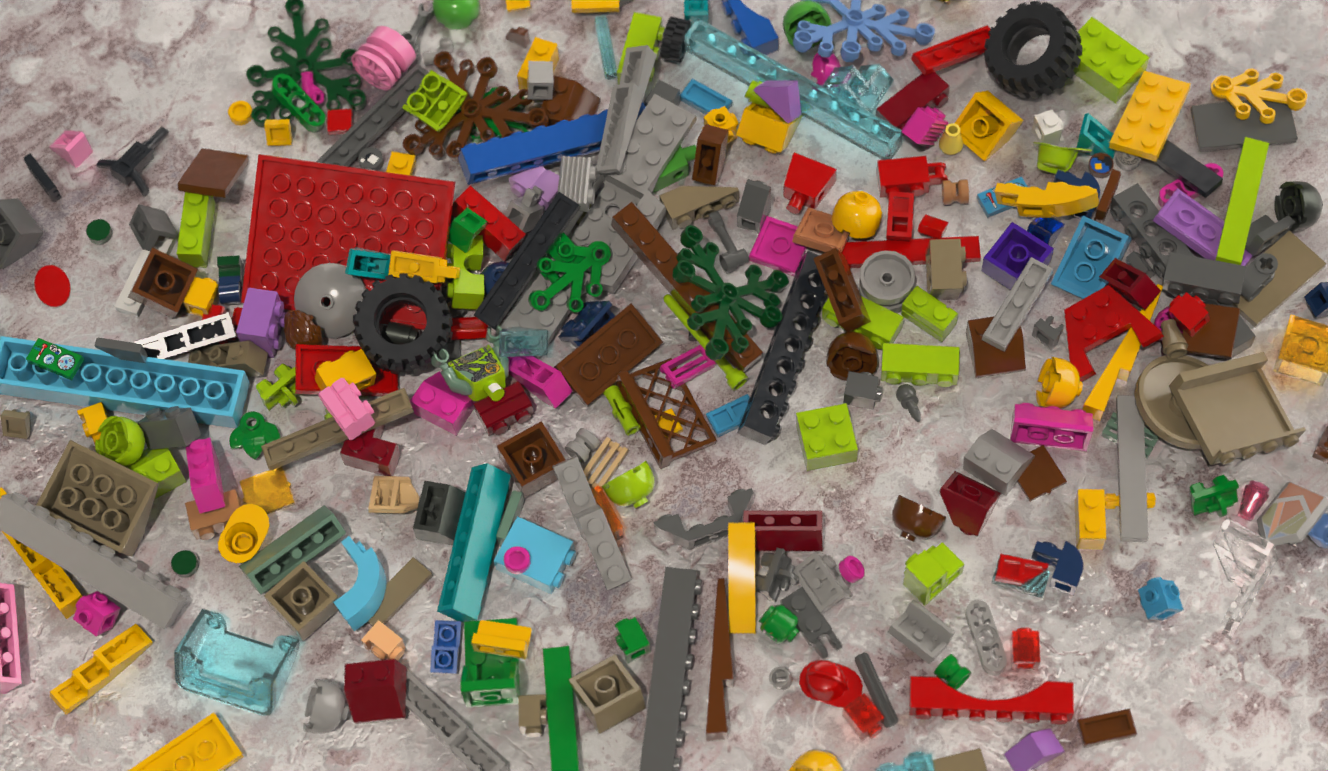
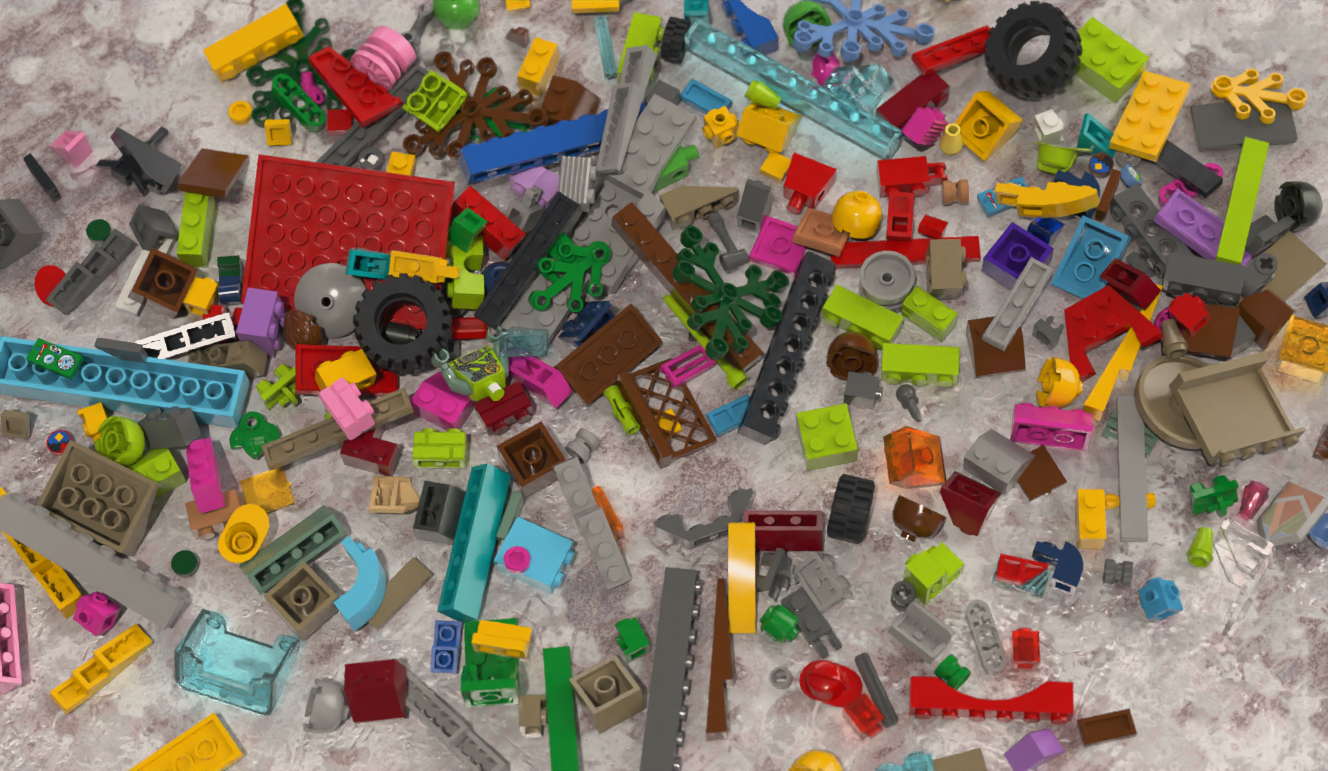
(58, 441): none -> tile
(87, 276): none -> dark grey slope
(148, 163): none -> black slope
(253, 43): none -> yellow brick
(354, 88): none -> red wing
(383, 642): light nougat brick -> none
(440, 449): none -> lime brick
(540, 81): light grey brick -> none
(615, 447): tan tile -> none
(631, 486): lime cylinder -> none
(710, 154): reddish brown brick -> none
(775, 167): none -> yellow tile
(781, 97): medium lavender slope -> none
(842, 290): reddish brown brick -> none
(850, 508): none -> black tyre
(851, 569): dark pink tile -> none
(896, 599): none -> dark grey bush
(914, 458): none -> clear orange slope
(1118, 573): none -> dark grey wheel
(1130, 175): none -> medium blue tile
(1201, 549): none -> lime cone
(1265, 315): none -> reddish brown slope

